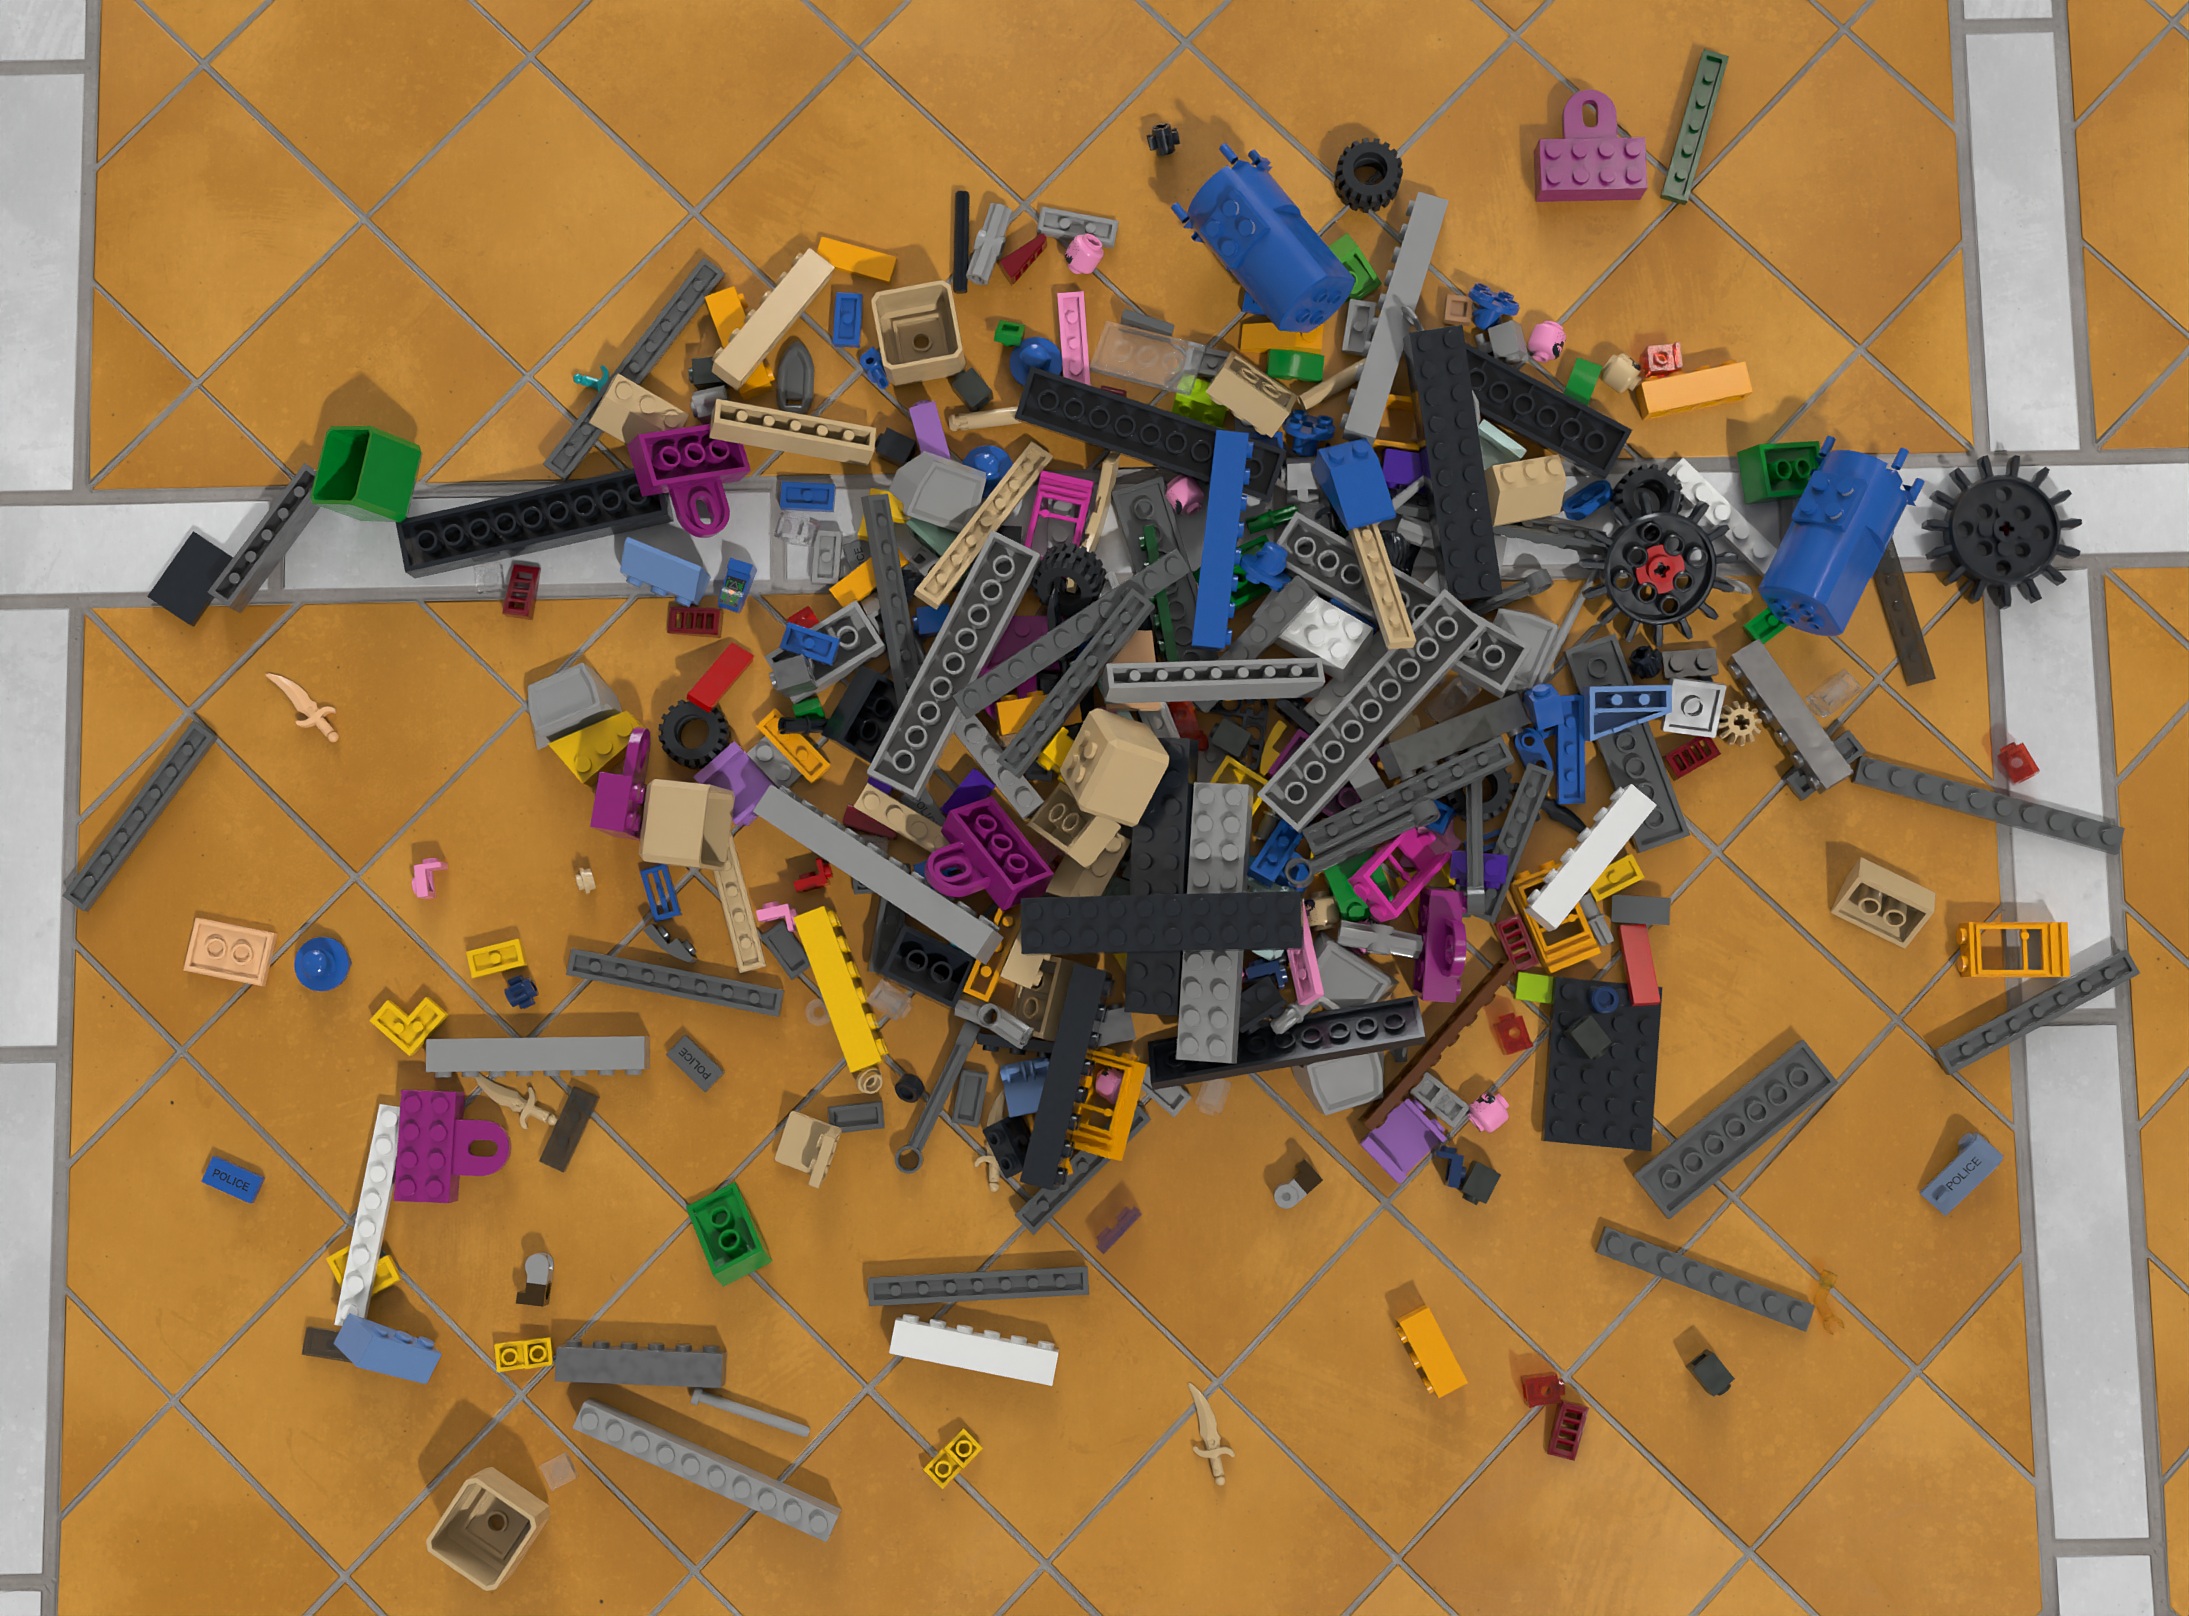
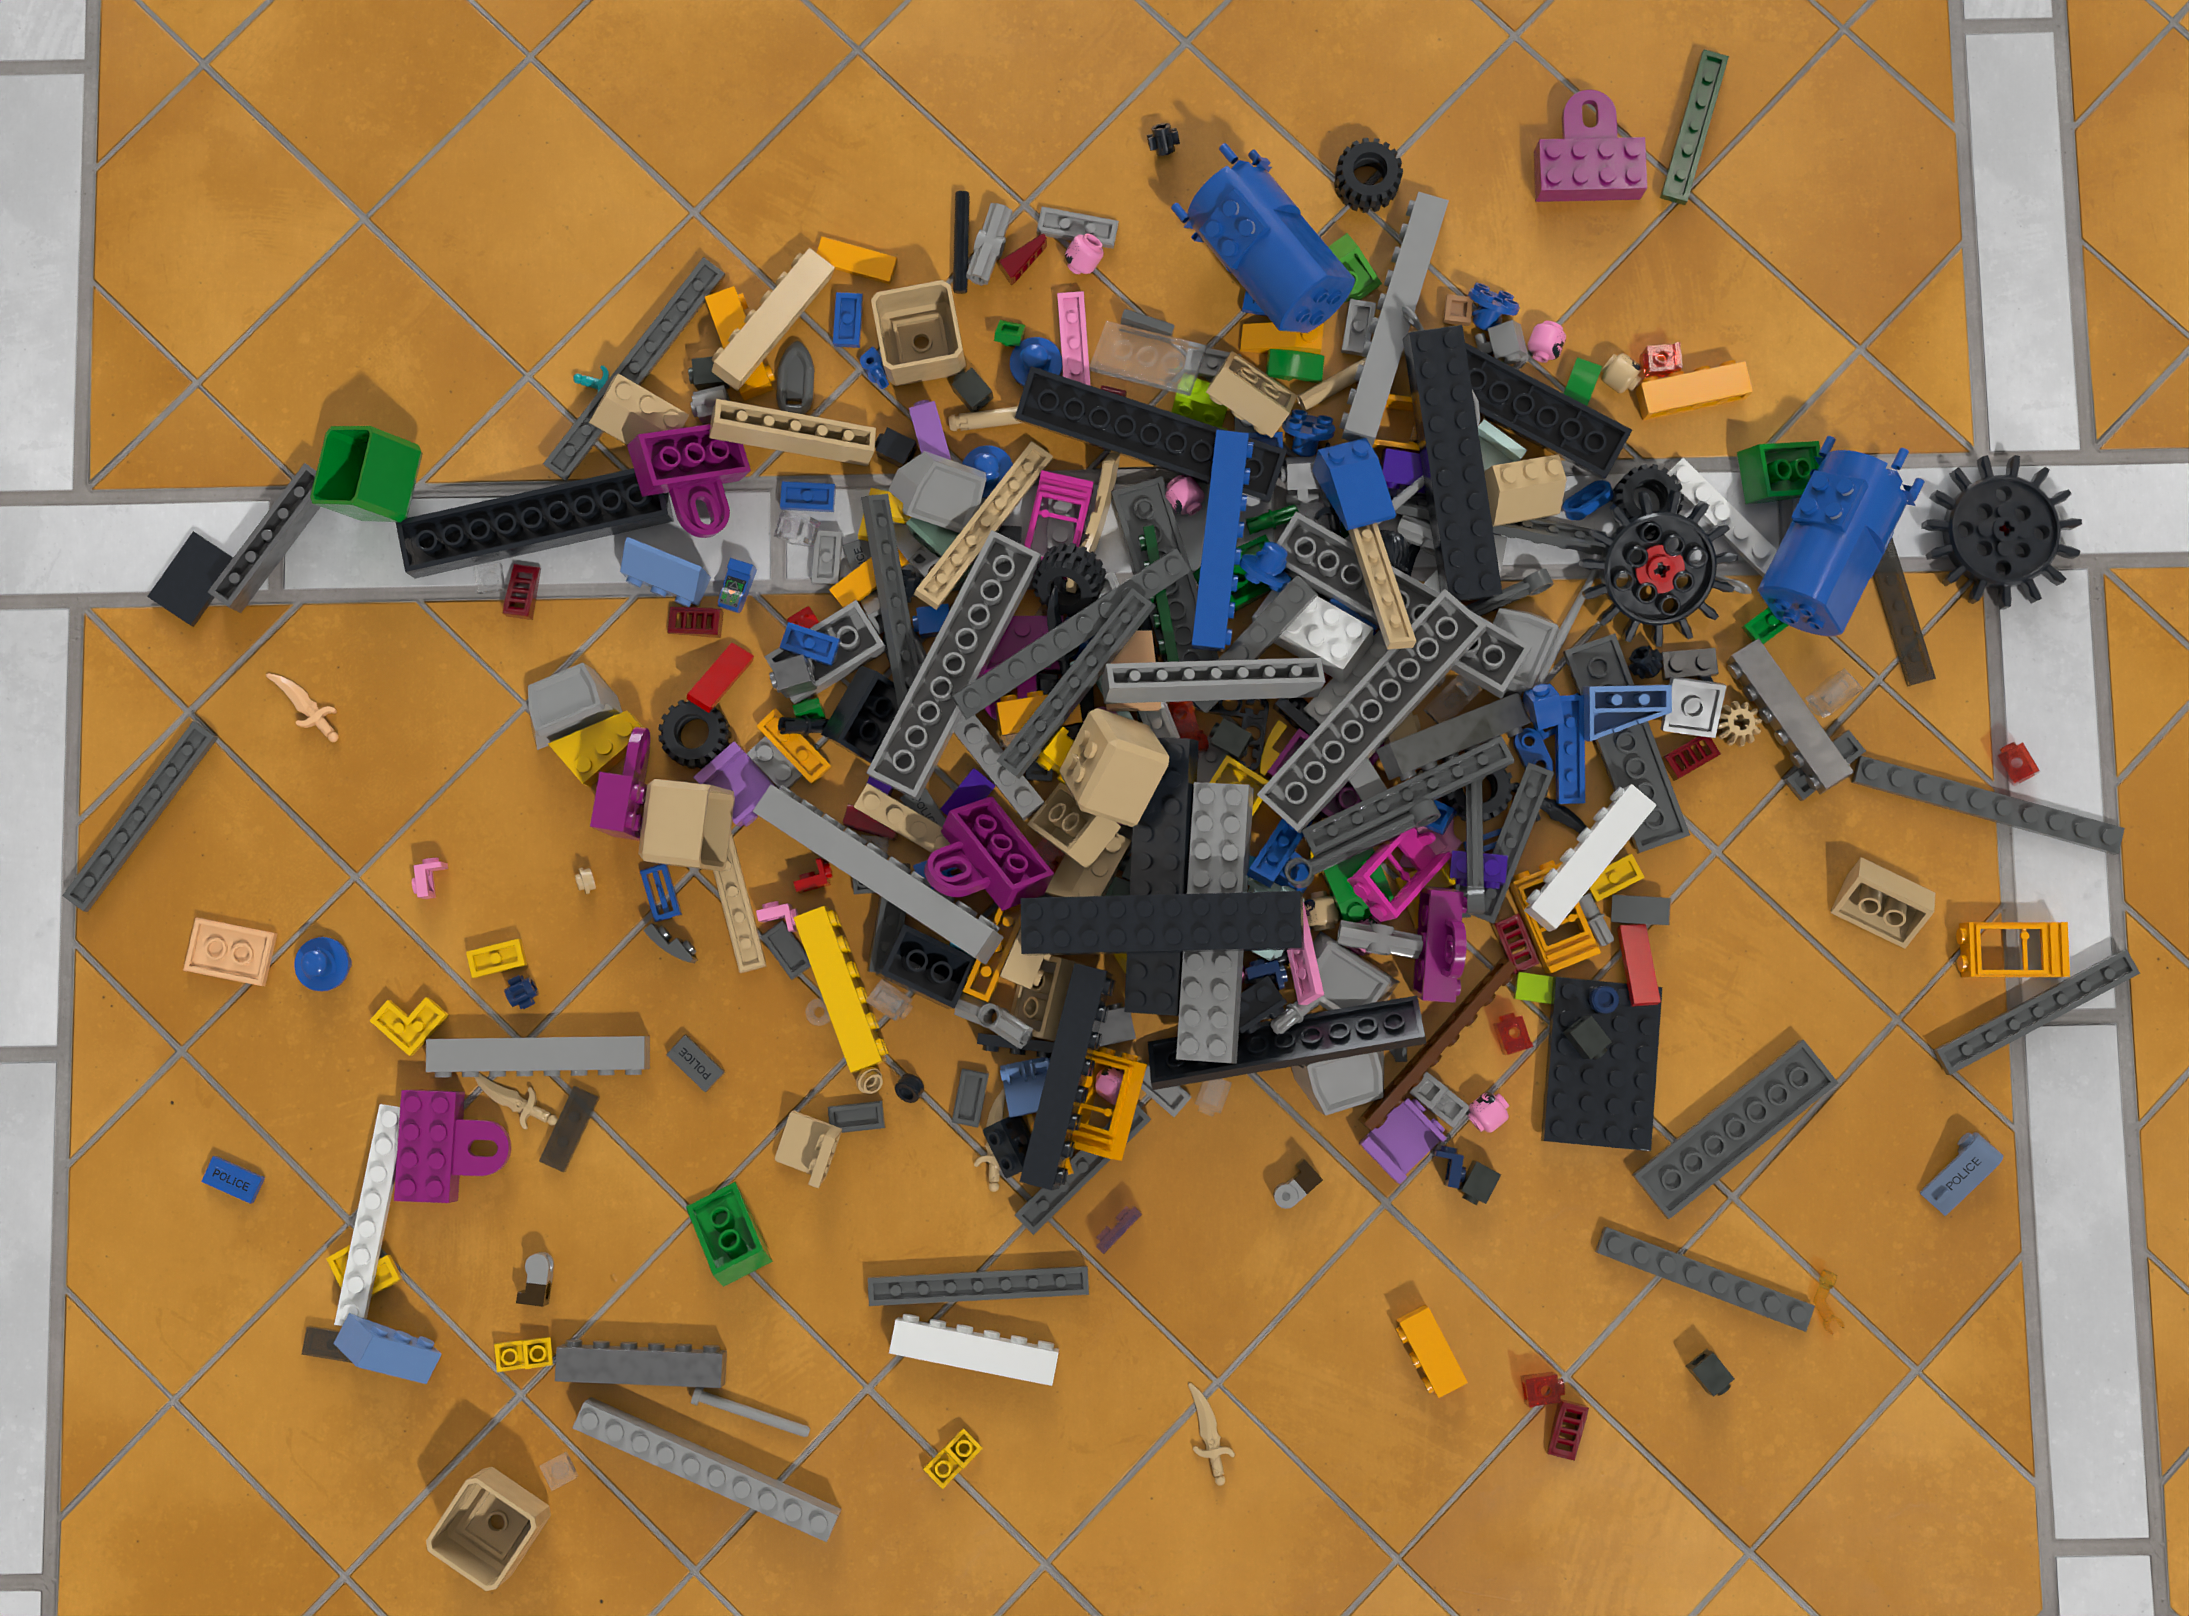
(675, 982): dark grey plate -> none
(940, 1094): dark grey piece -> none
(1267, 825): light grey axle -> none

